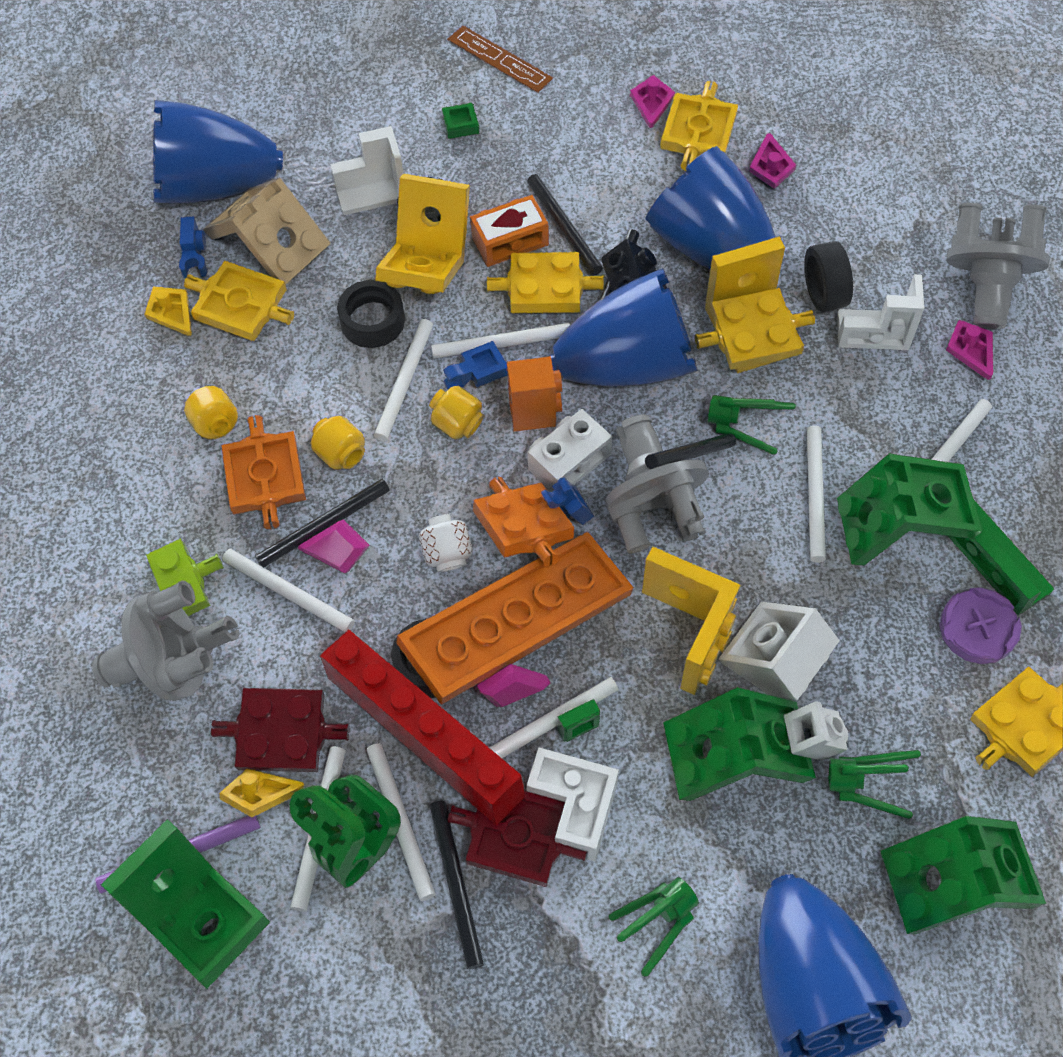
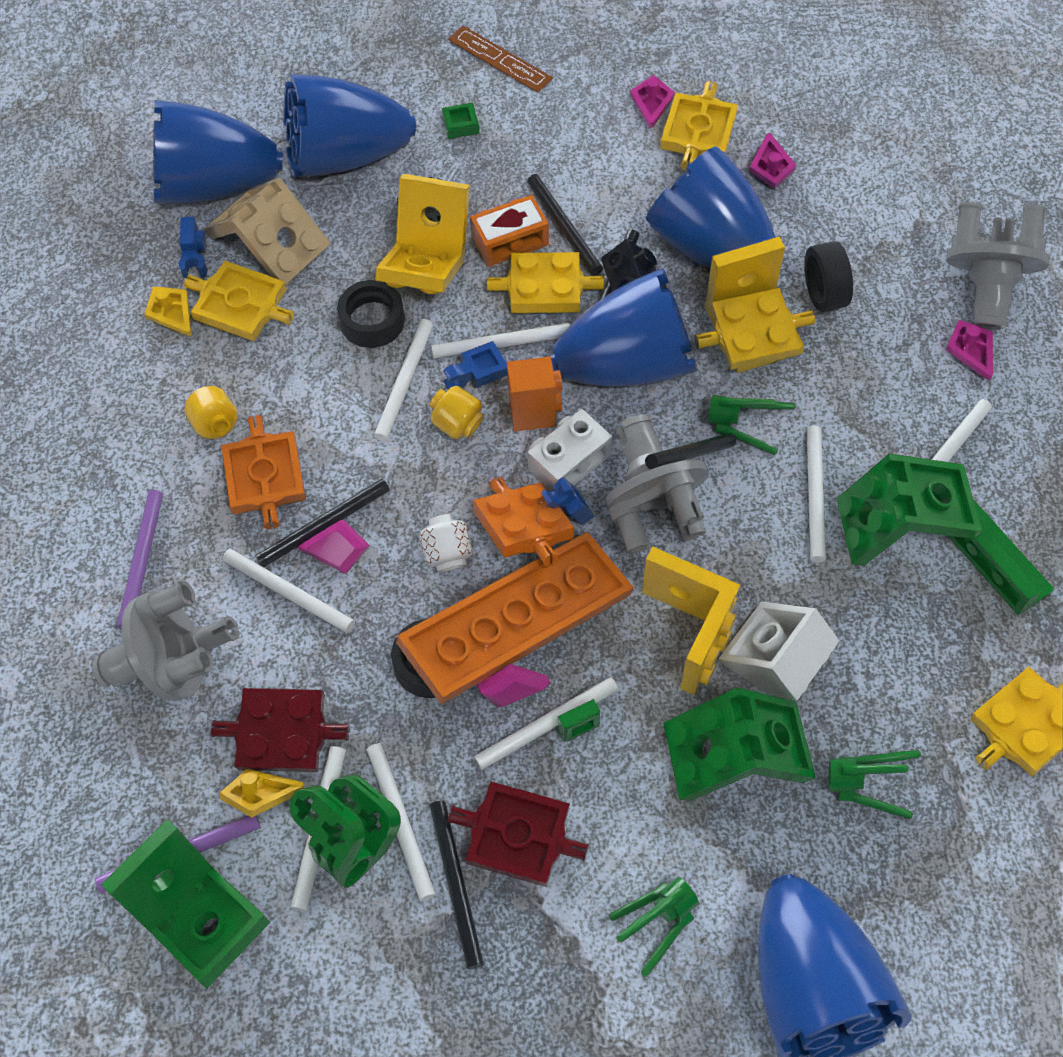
(142, 550): none -> medium lavender bar
(173, 564): lime plate -> none
(338, 442): yellow head -> none
(340, 125): none -> blue cylinder
(370, 179): white panel -> none
(424, 727): red brick -> none
(587, 796): white panel -> none
(826, 729): white brick -> none
(884, 329): white panel -> none
(979, 868): green bracket -> none
(980, 626): medium lavender tile -> none

